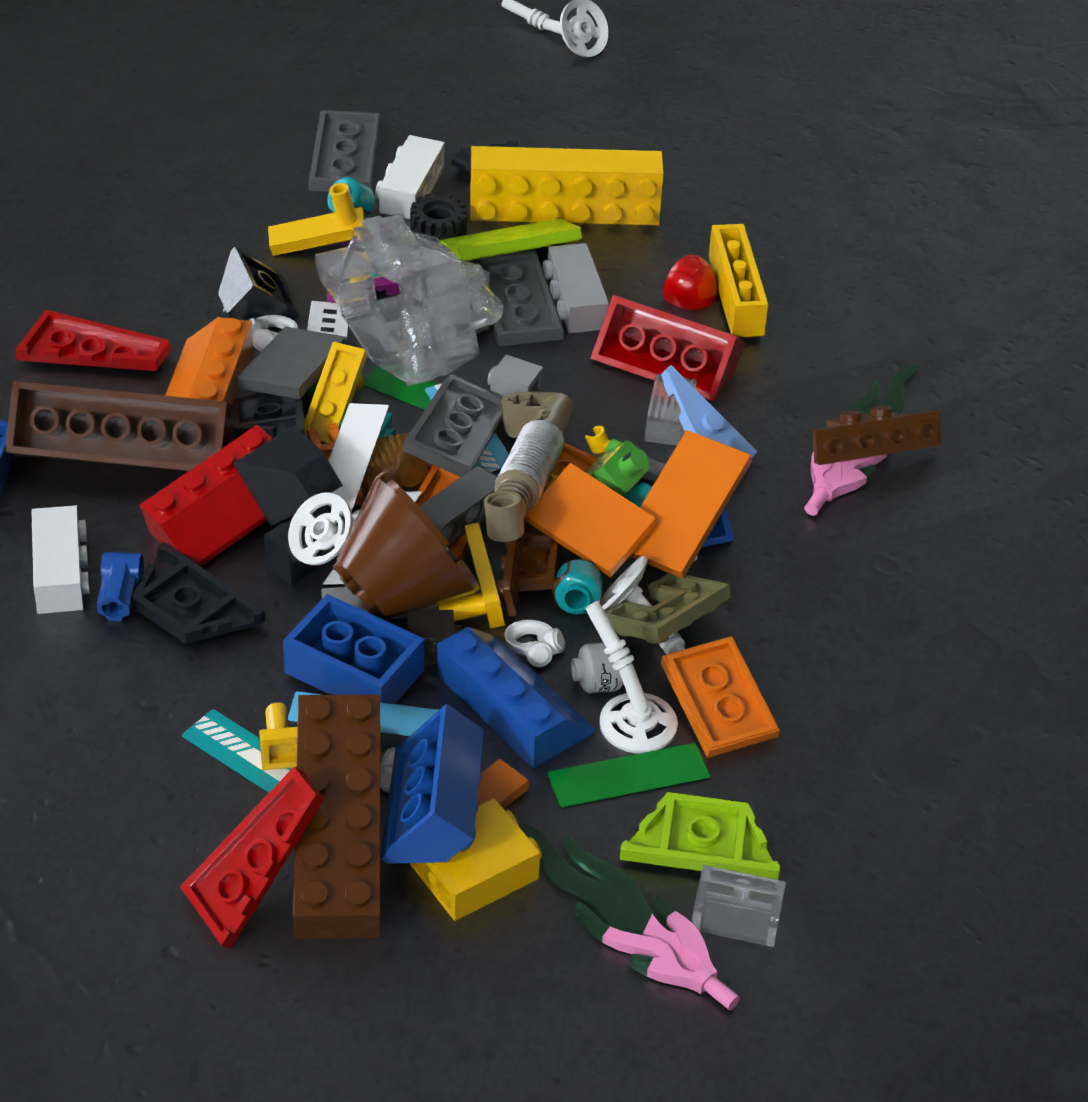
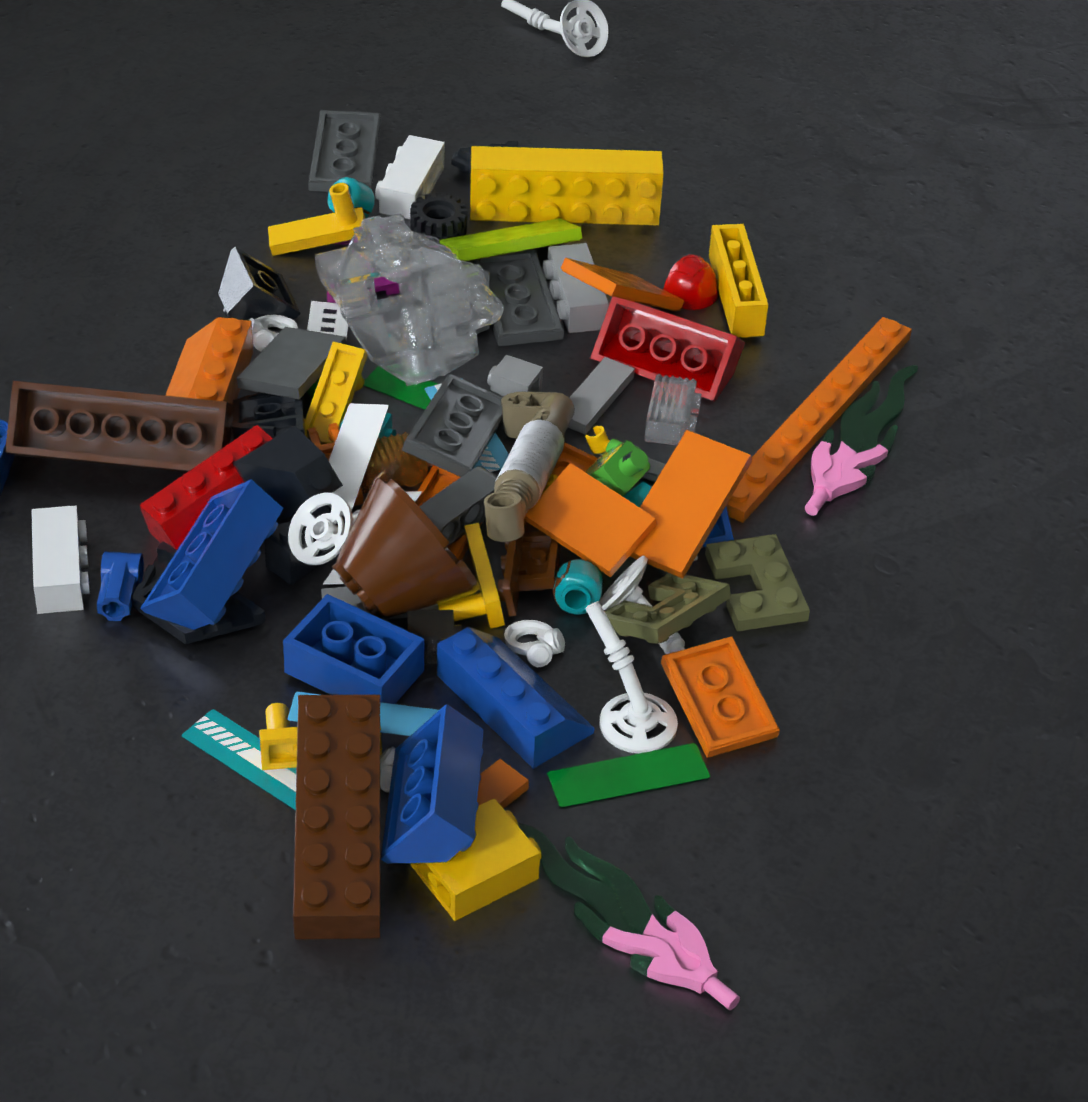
(83, 342): red wing -> none
(214, 557): none -> blue slope
(249, 859): red wing -> none
(595, 670): light grey head -> none
(598, 393): none -> light grey tile
(621, 285): none -> orange tile
(700, 415): light blue wing -> none
(700, 832): lime wing -> none
(738, 905): clear panel -> none
(777, 594): none -> olive plate
(816, 415): none -> orange plate
(874, 434): reddish brown bracket -> none

